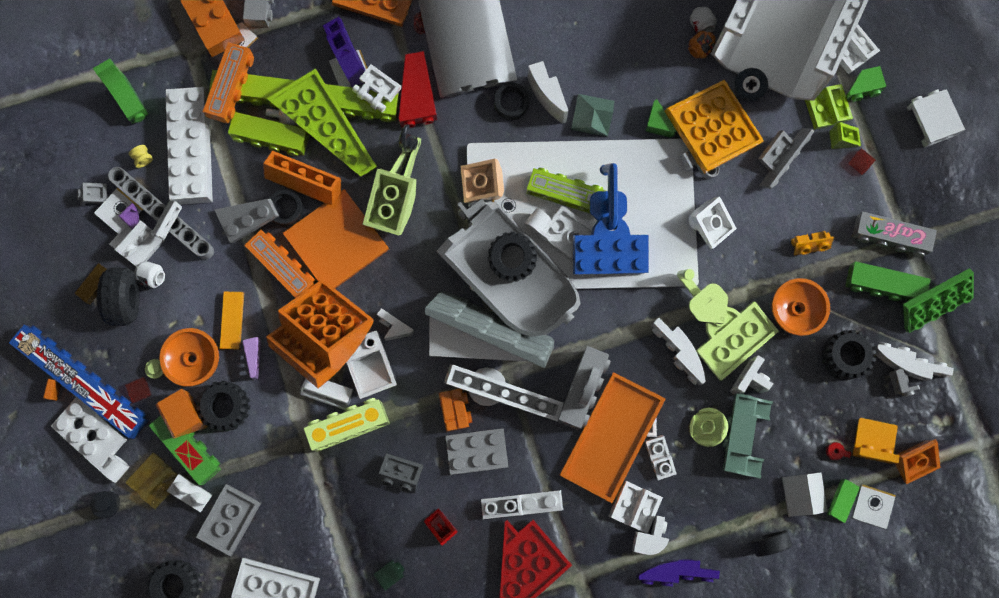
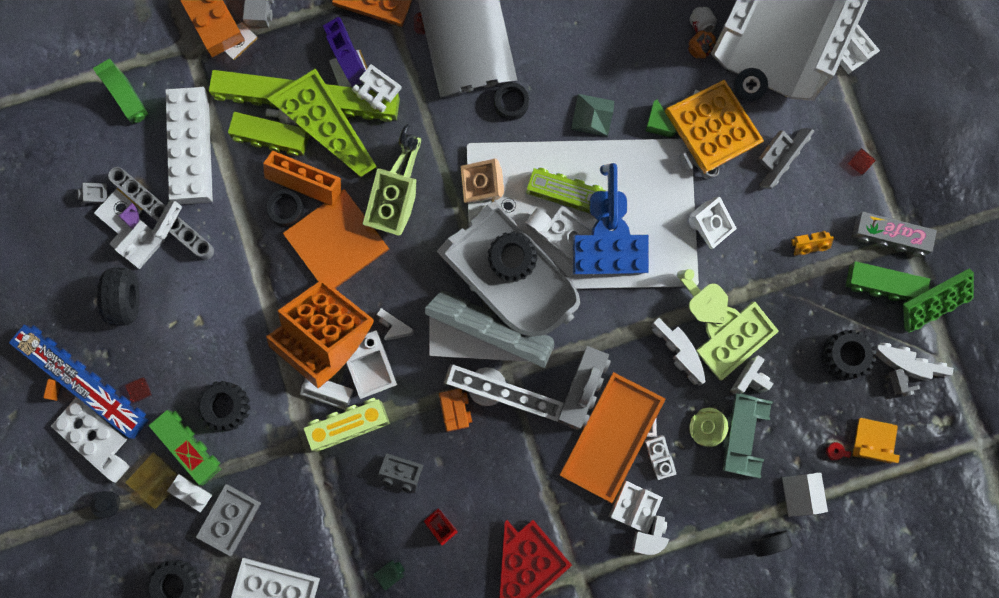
(88, 288): pearl gold slope -> none
(140, 156): light yellow wheel -> none
(149, 274): white head -> none
(153, 369): yellowish green plate -> none
(177, 352): orange dish -> none
(180, 414): orange slope -> none
(228, 83): orange brick -> none
(232, 320): light orange tile -> none
(245, 218): light grey wing -> none
(252, 355): lavender slope -> none
(279, 264): orange brick -> none
(416, 96): red slope -> none
(474, 209): light grey bracket -> none
(476, 451): light grey plate -> none
(522, 504): white slope -> none
(547, 91): white slope -> none
(669, 572): dark purple slope -> none
(812, 302): orange dish -> none
(829, 107): lime slope -> none
(843, 500): bright green slope -> none
(844, 136): lime slope -> none
(867, 83): bright green slope -> none
(874, 506): white sticker -> none
(918, 460): orange slope -> none
(936, 117): white panel -> none

